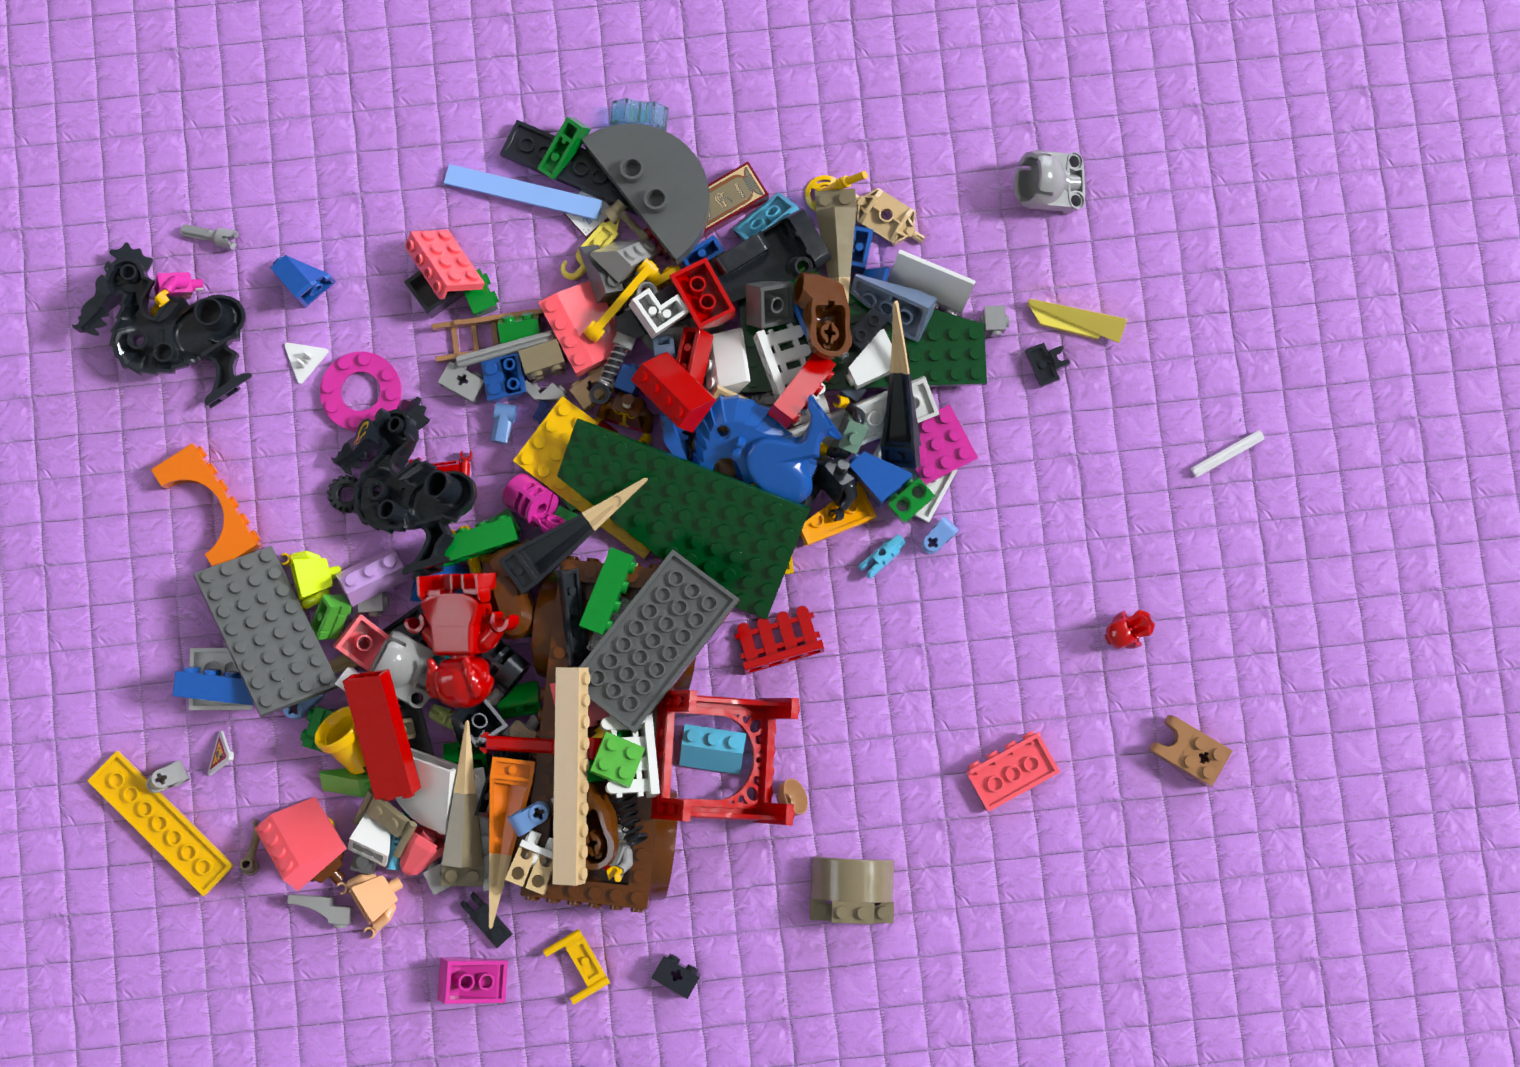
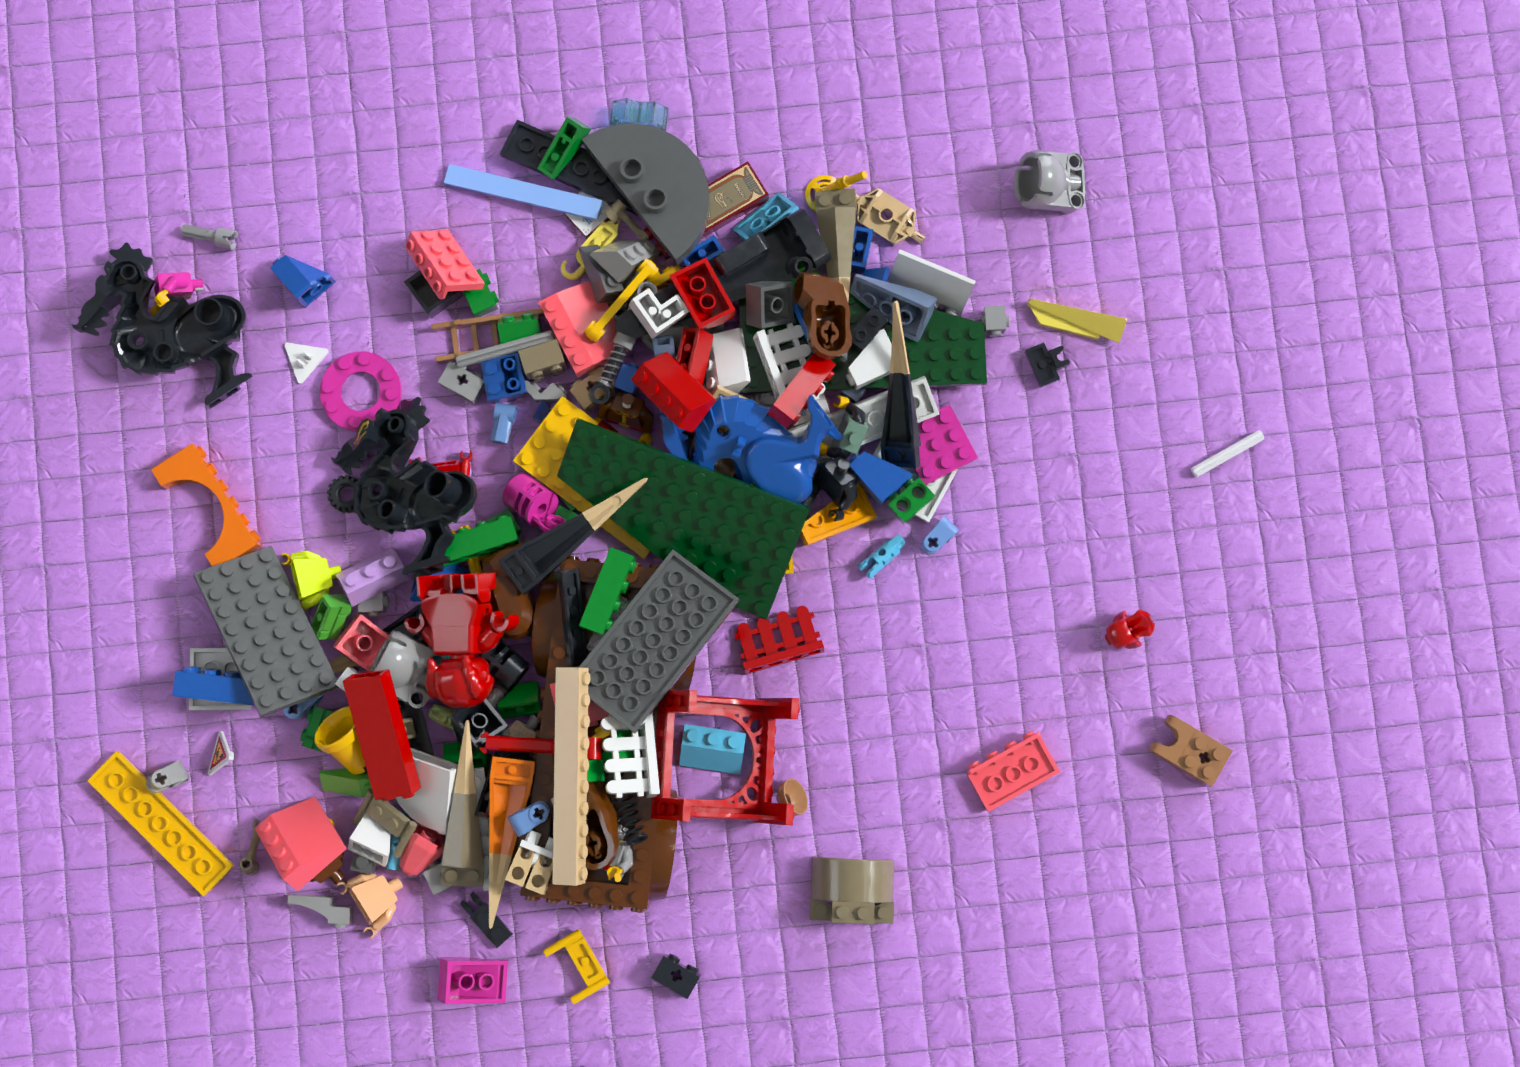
(617, 760): bright green plate -> none

